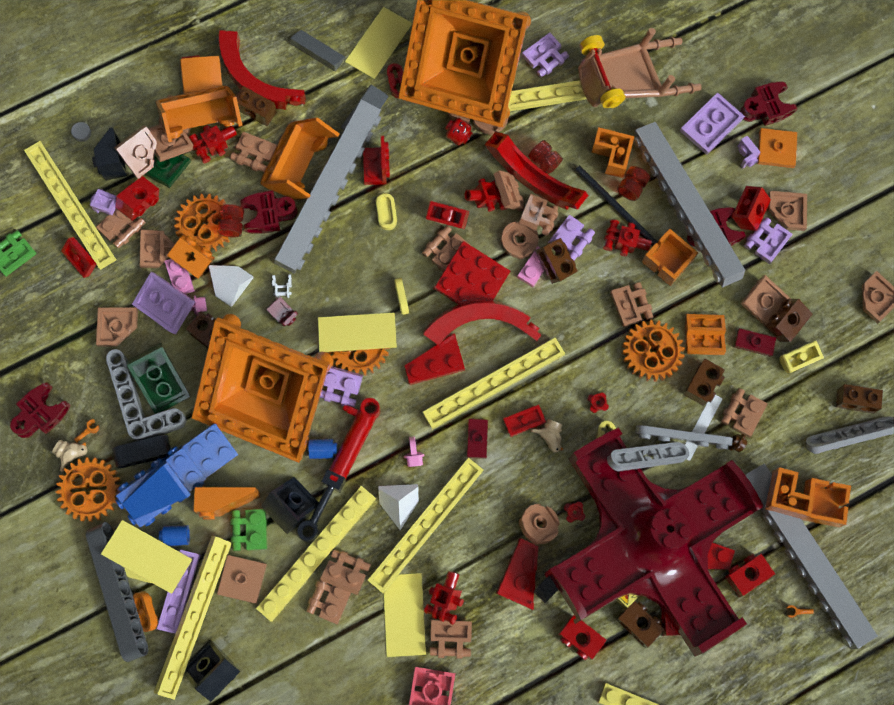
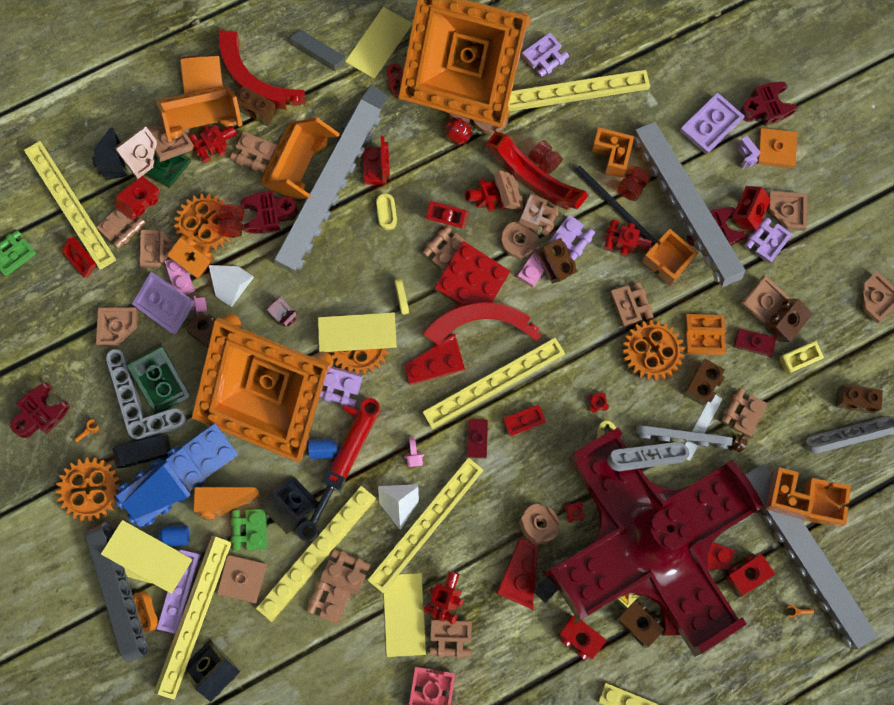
(68, 452): tan animal -> none
(81, 131): light grey tile -> none
(103, 202): lavender bracket -> none
(289, 284): white piece -> none
(551, 435): tan animal -> none
(625, 72): nougat piece -> none

